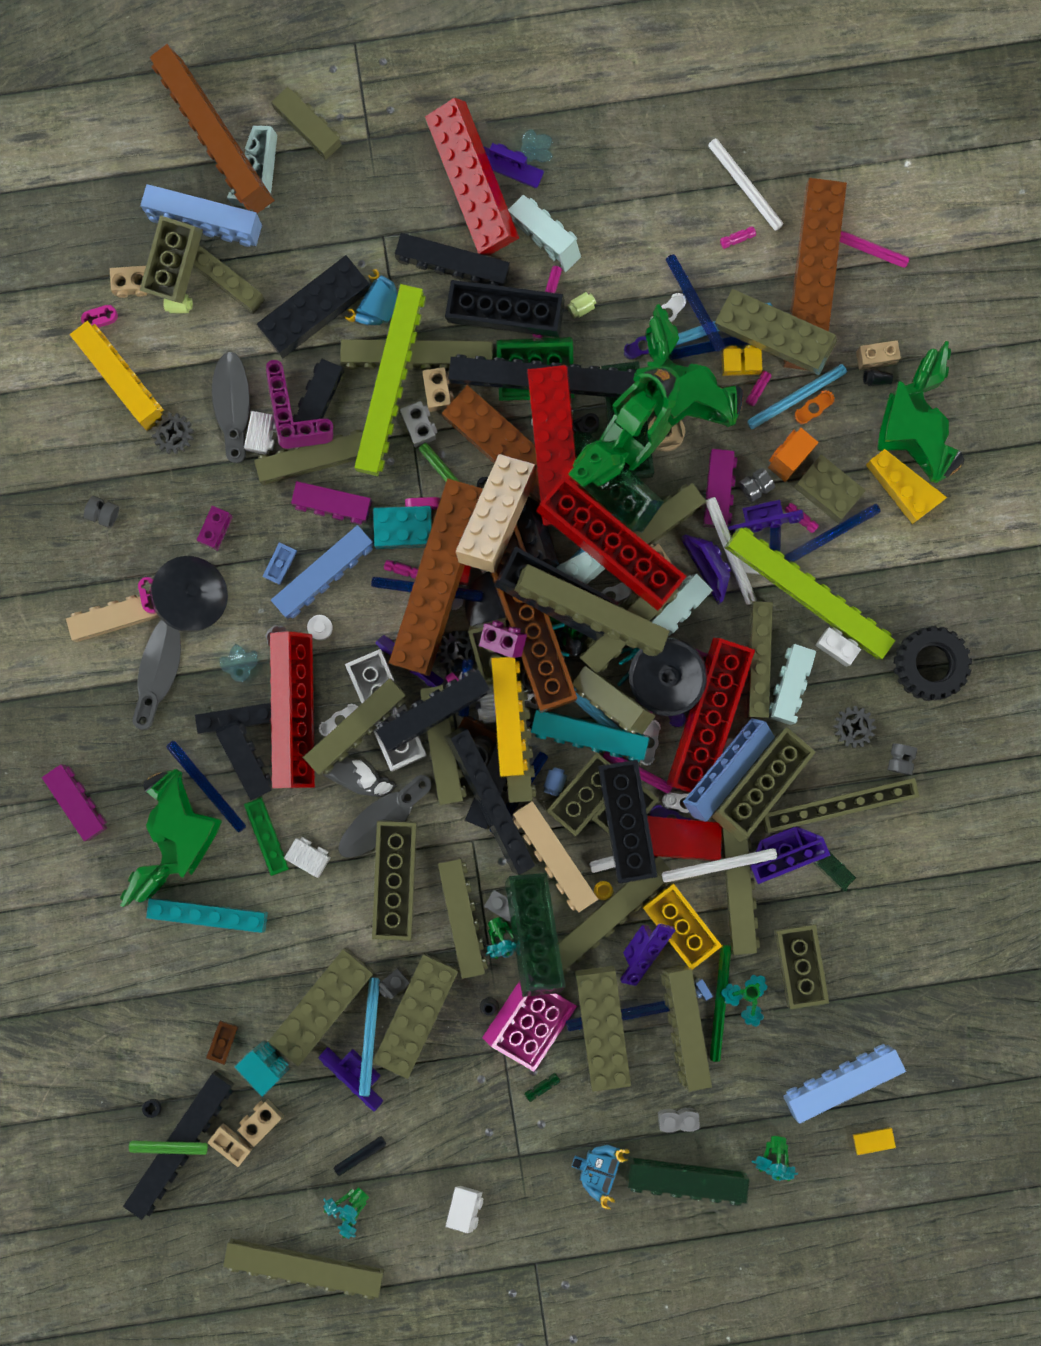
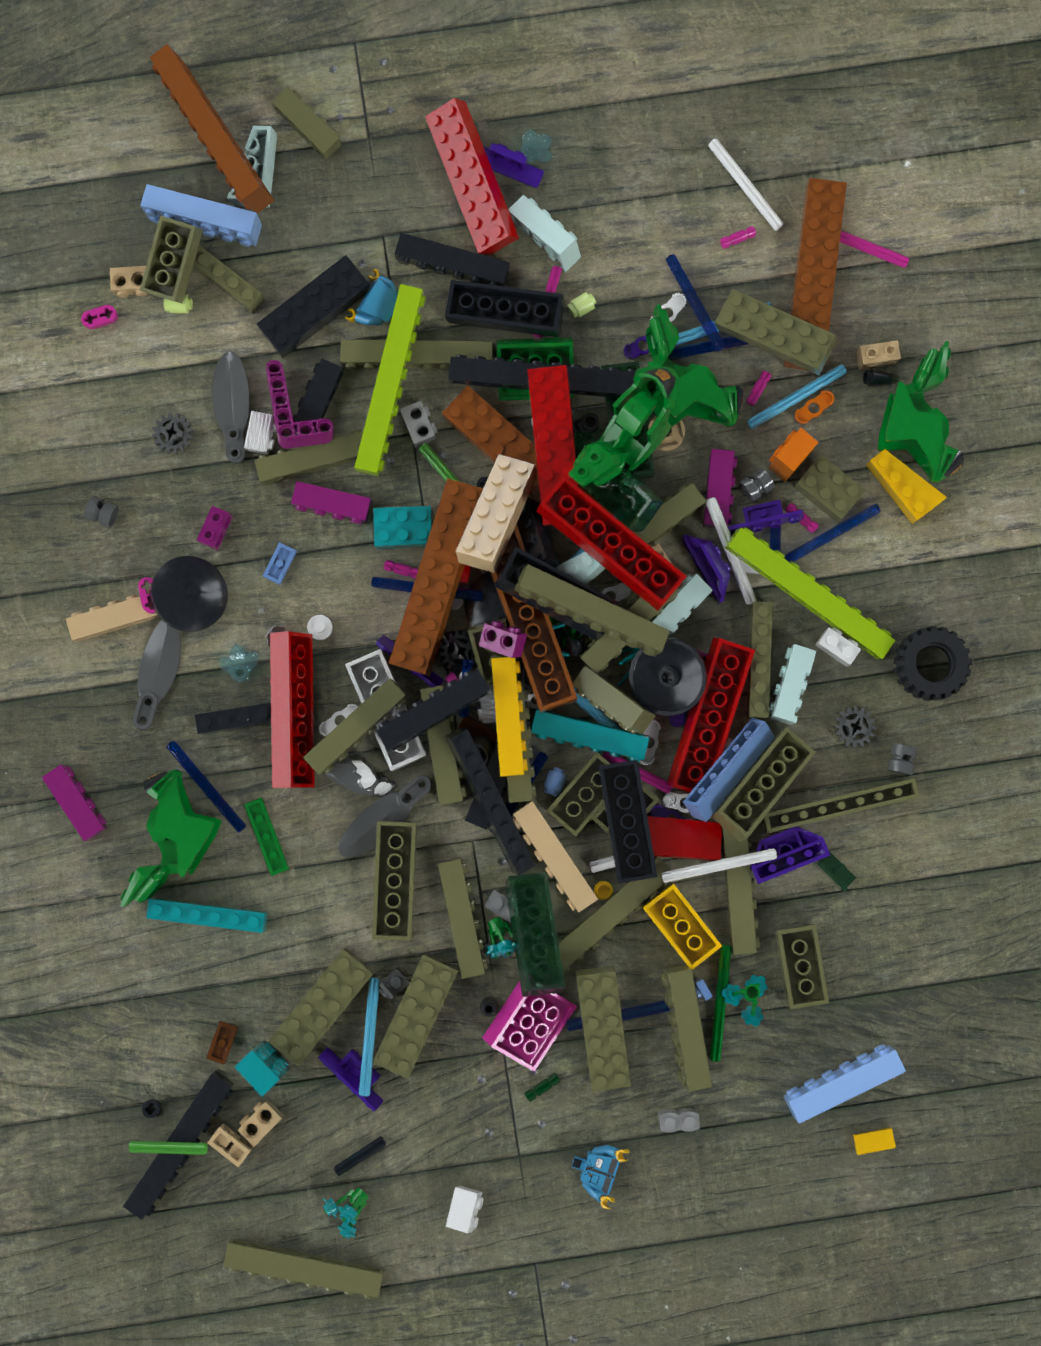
(115, 372): yellow brick -> none
(243, 759): black brick -> none
(307, 857): white brick -> none
(322, 572): medium blue brick -> none
(427, 501): dark pink beam -> none
(433, 390): tan brick -> none
(644, 950): dark purple bracket -> none
(687, 1180): clear green brick -> none
(741, 361): yellow piece -> none
(777, 1171): plant -> none

